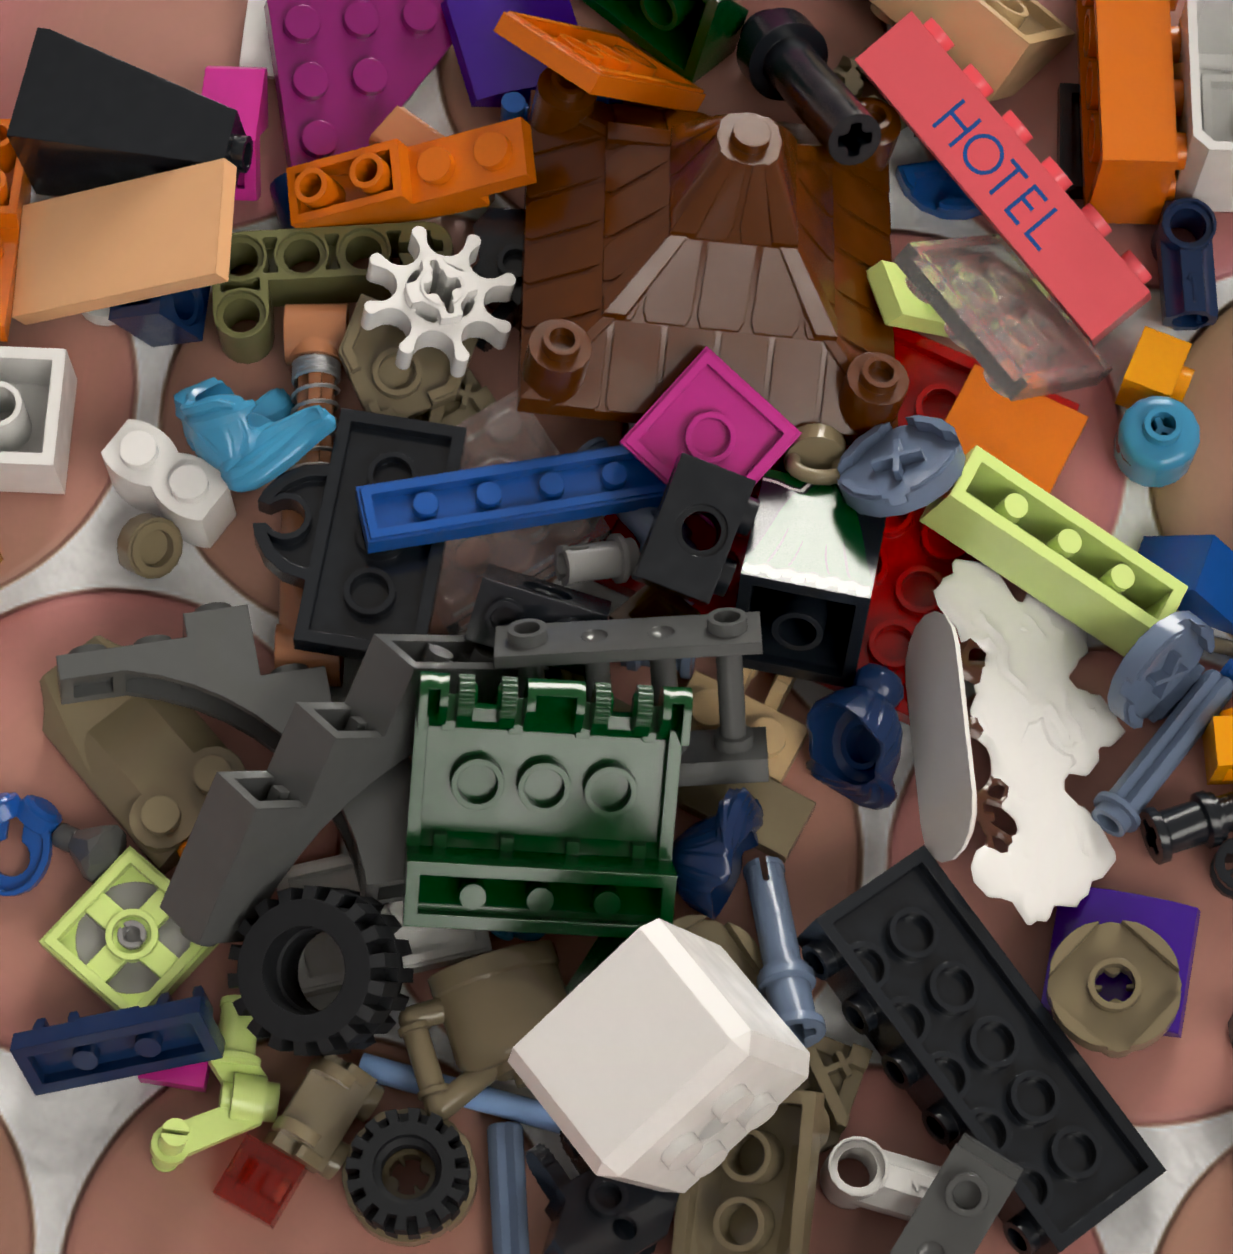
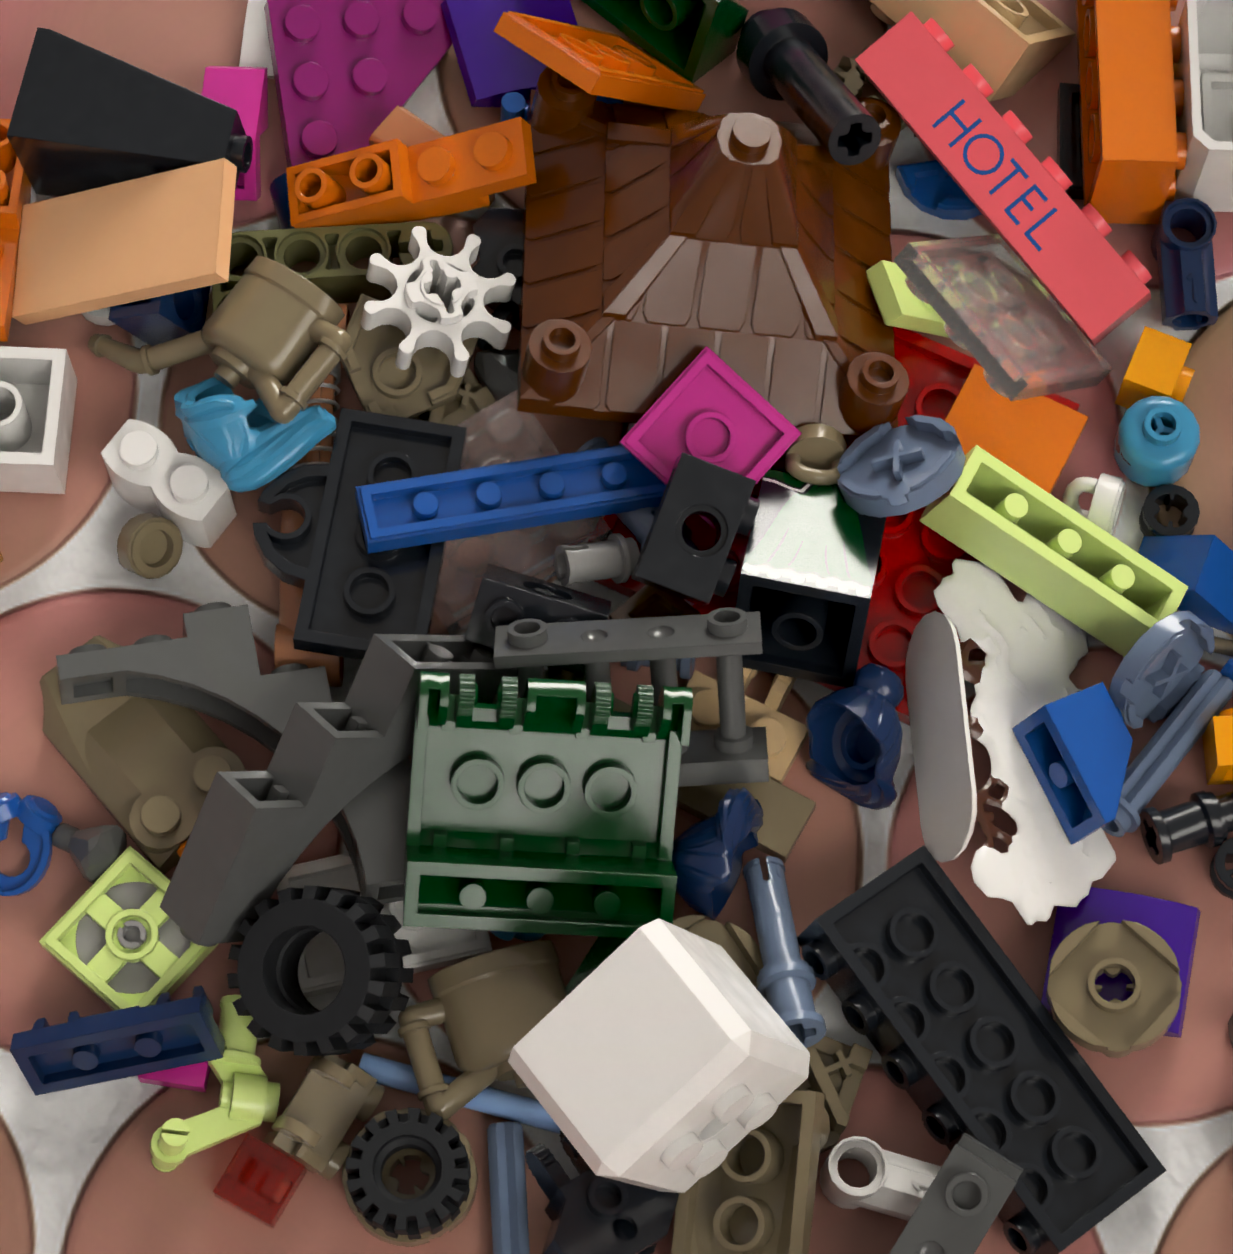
(256, 339): none -> dark tan piece
(498, 371): none -> dark grey rock
(1079, 758): none -> blue slope
(1106, 500): none -> white tile
(1169, 496): none -> black bush

